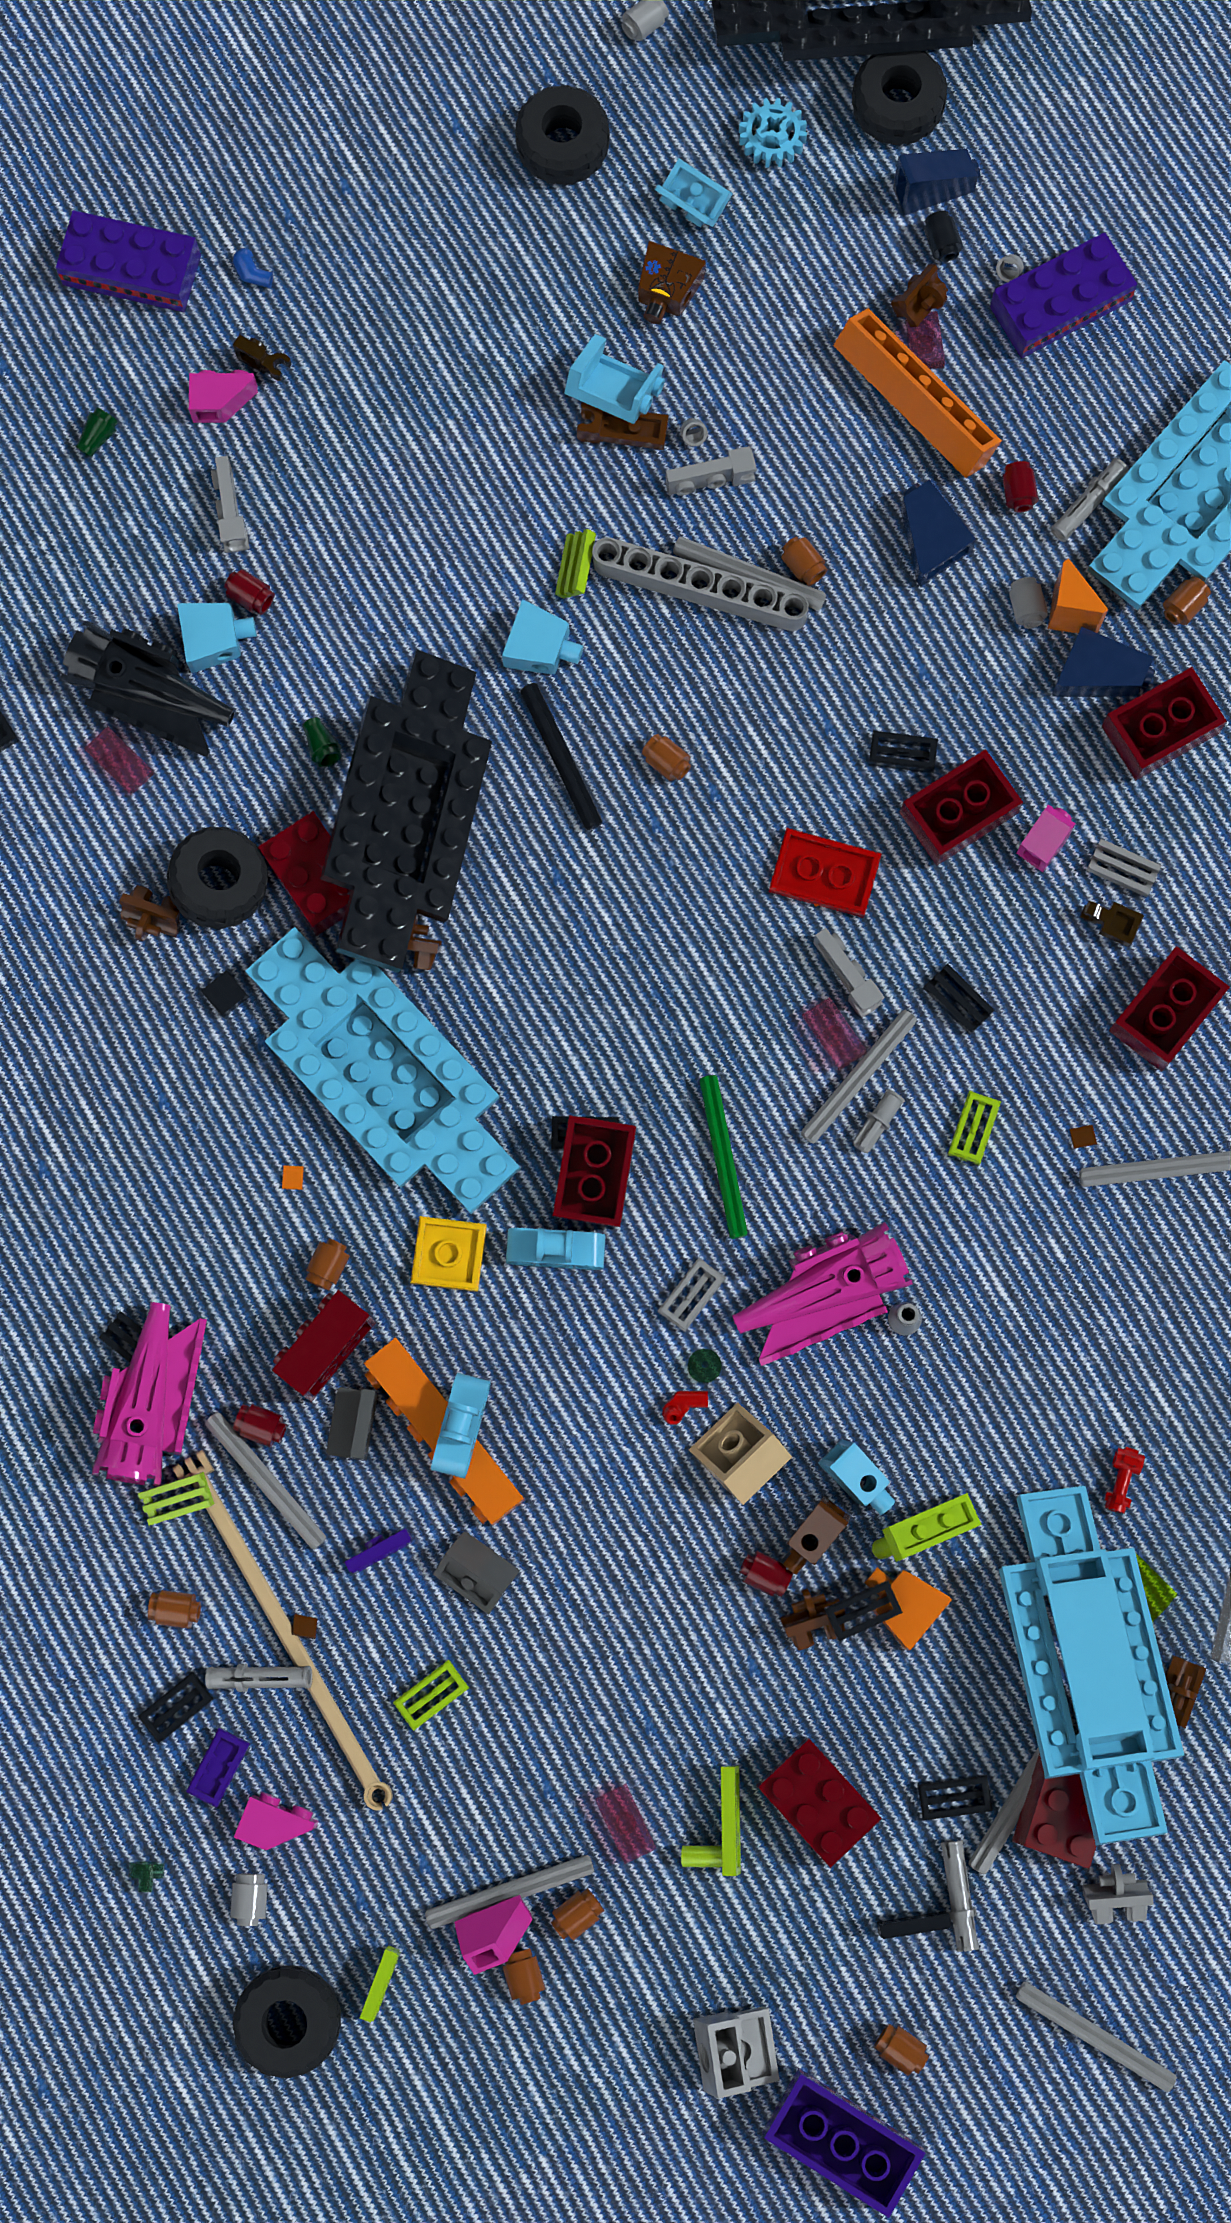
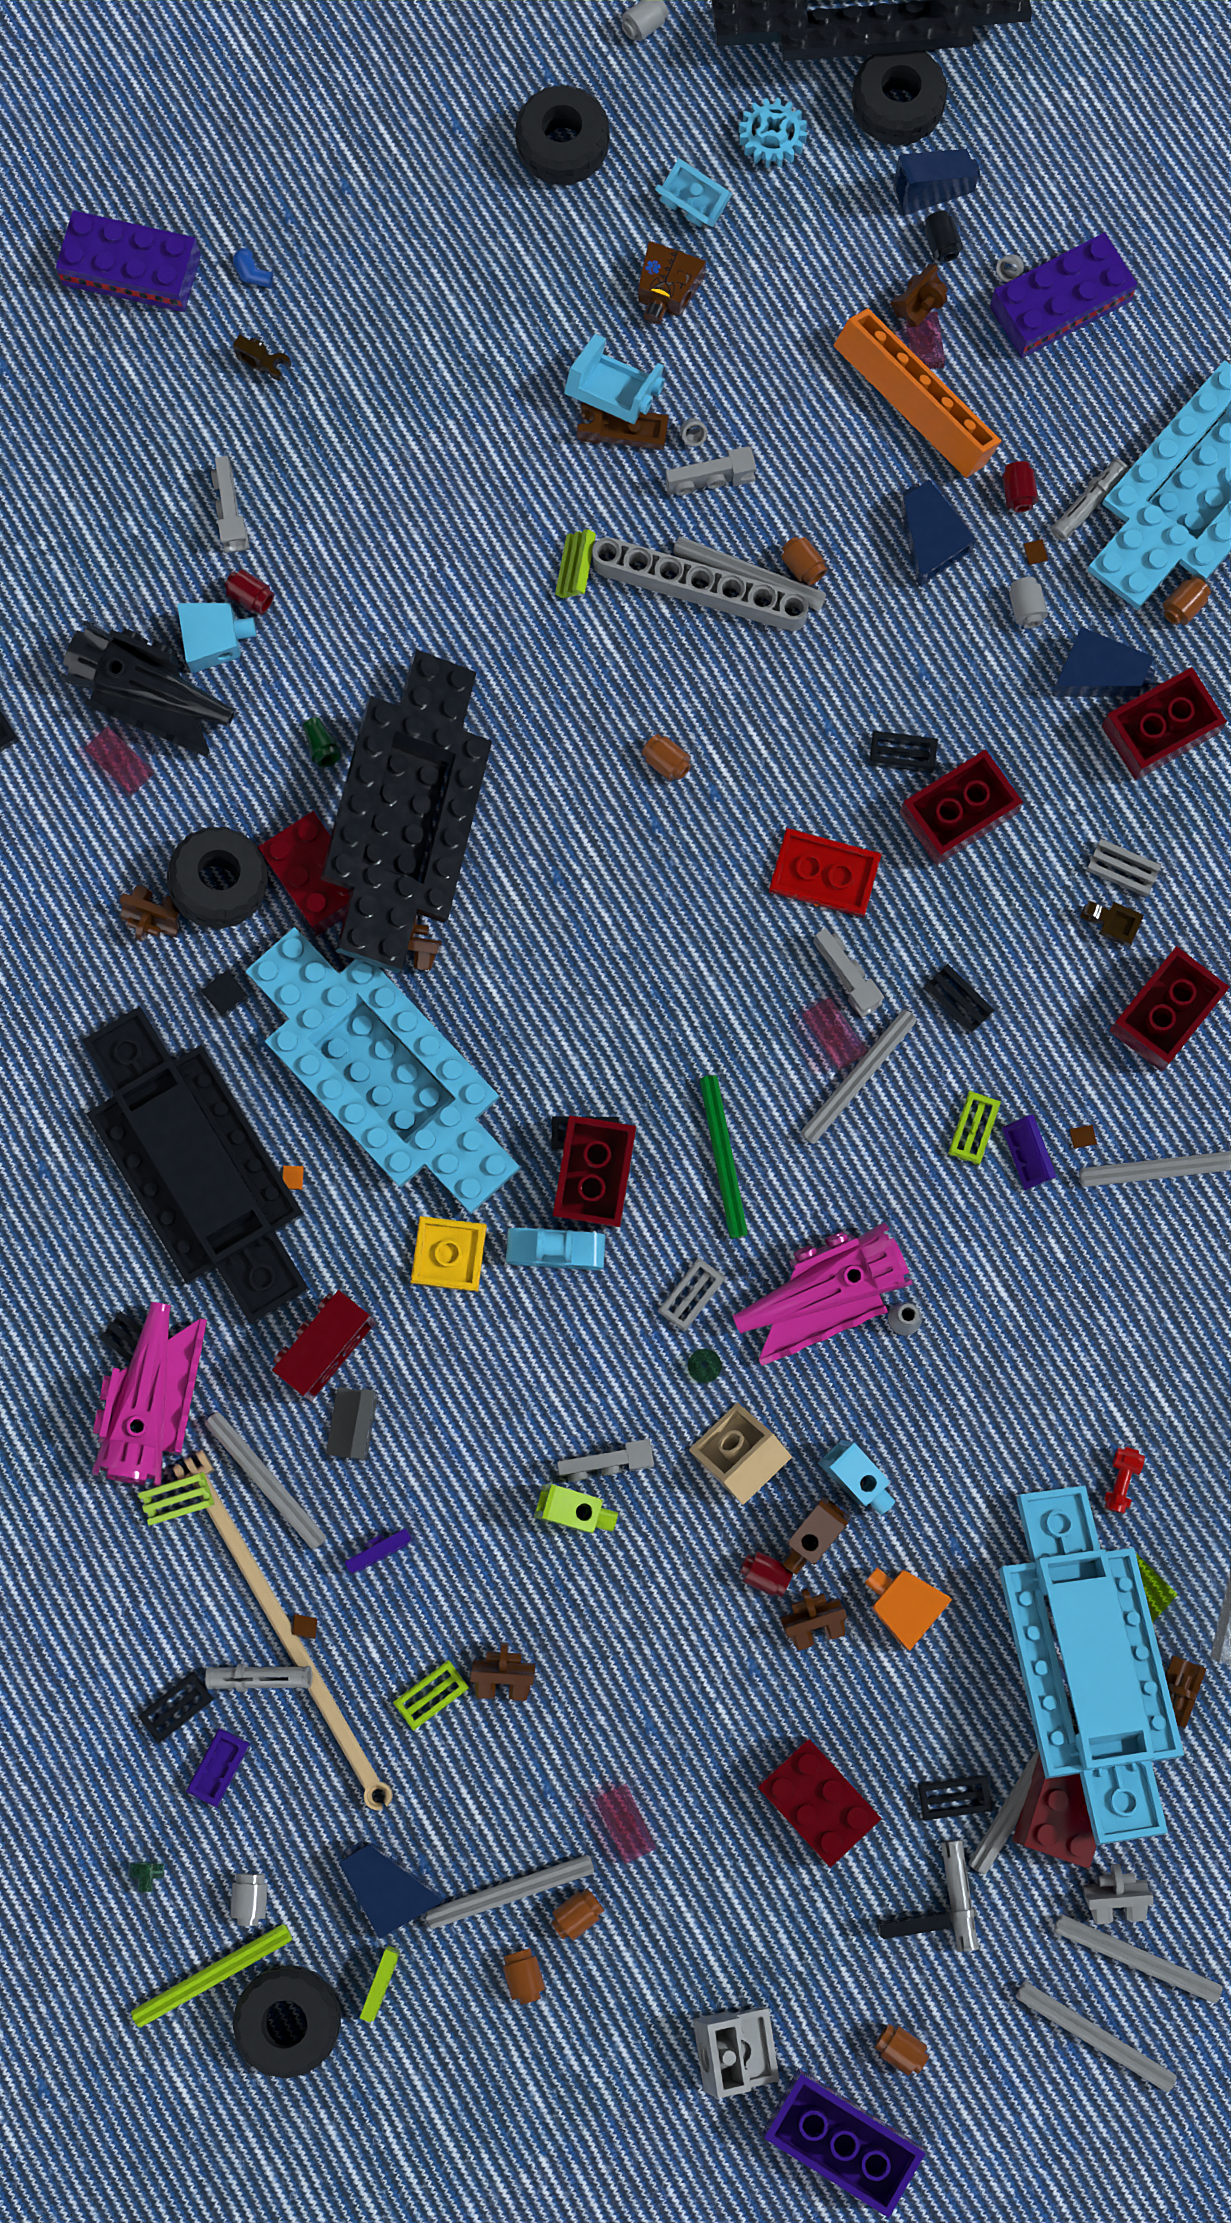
(96, 432): dark green cone -> none
(174, 1609): dark orange brick -> none
(184, 1170): none -> black piece
(211, 1975): none -> lime axle
(219, 395): dark pink slope -> none
(260, 1425): dark red brick -> none
(269, 1824): dark pink slope -> none
(327, 1264): dark orange brick -> none
(386, 1888): none -> dark blue slope
(425, 1408): orange brick -> none
(460, 1425): medium azure piece -> none
(476, 1572): dark grey panel -> none
(492, 1934): dark pink slope -> none
(502, 1669): none -> reddish brown hips
(539, 641): medium azure torso -> none
(560, 1504): none -> lime torso
(561, 756): black axle -> none
(637, 1456): none -> light grey plate
(681, 1402): red arm -> none
(729, 1854): lime piece -> none
(836, 1622): black tile -> none
(878, 1121): light grey axle -> none
(927, 1529): lime piece -> none
(1029, 1152): none -> dark purple plate
(1035, 552): none -> reddish brown window
(1046, 837): dark pink slope -> none
(1075, 602): orange slope -> none
(1138, 1958): none -> light grey axle

